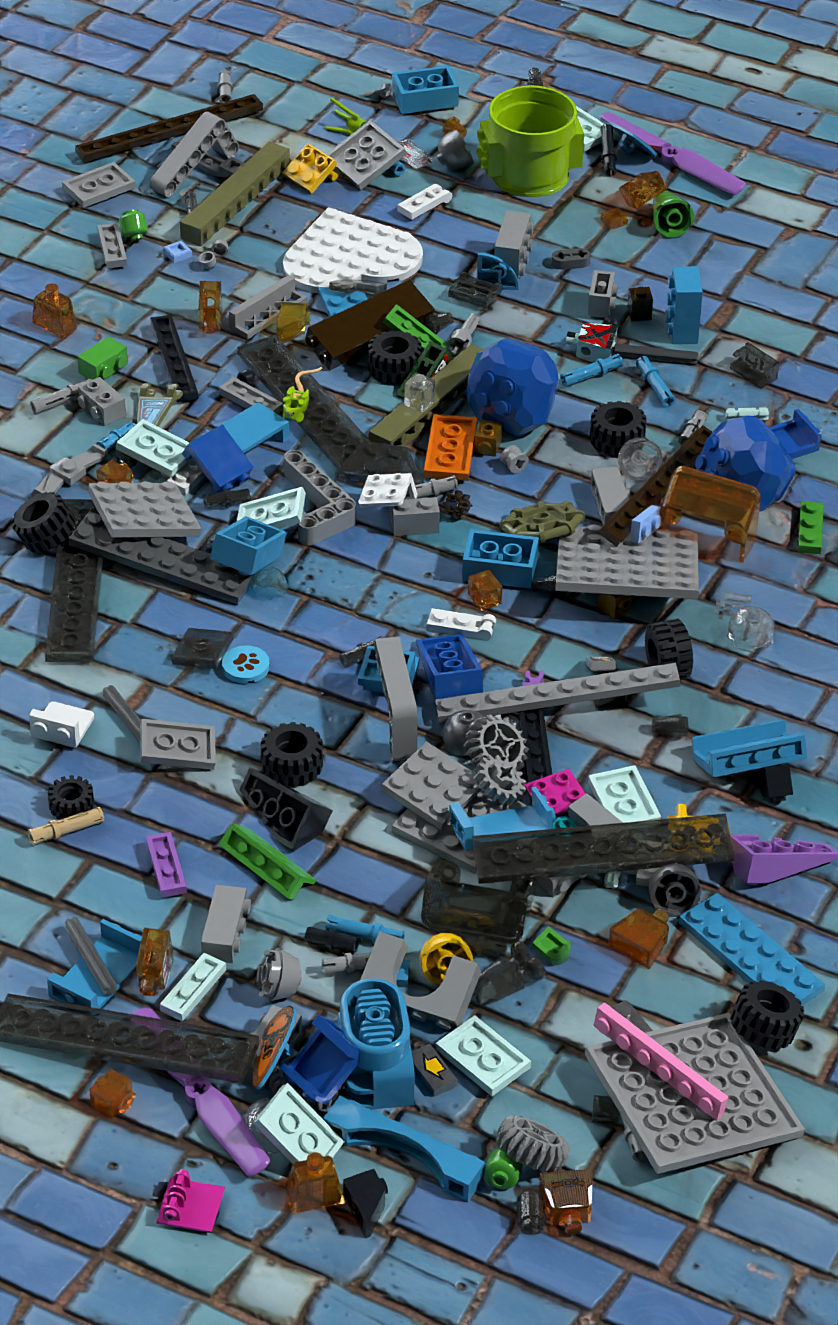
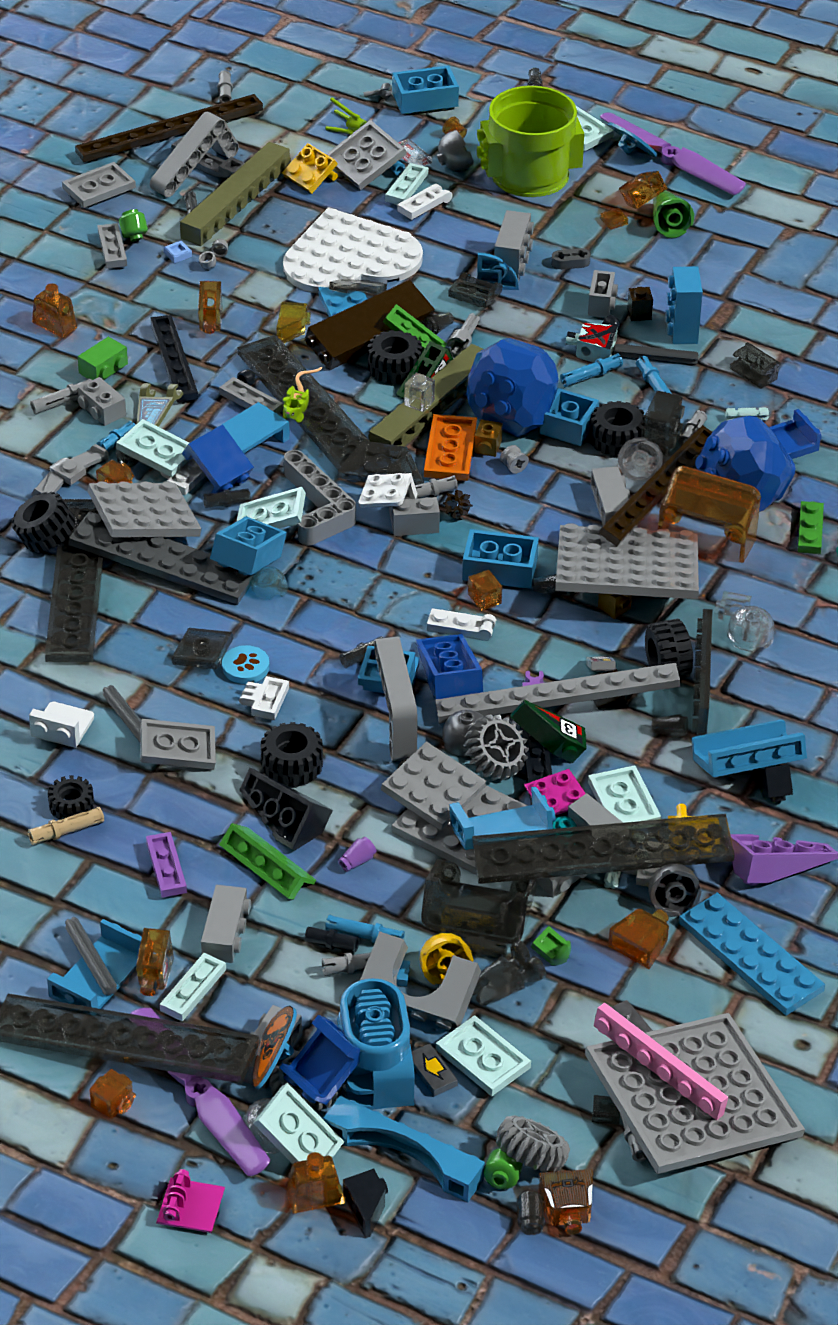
(262, 305): light grey fence -> none
(265, 697): none -> white hinge
(279, 975): light grey cone -> none
(357, 854): none -> medium lavender cone
(406, 183): none -> light aqua plate
(499, 780): light grey gear -> none
(543, 520): olive plate -> none
(551, 730): none -> dark green slope
(569, 417): none -> dark azure brick
(608, 156): black pin -> none
(645, 524): light blue plate -> none
(663, 421): none -> clear smoke brick
(702, 673): none -> clear smoke plate
(767, 1015): black tyre -> none

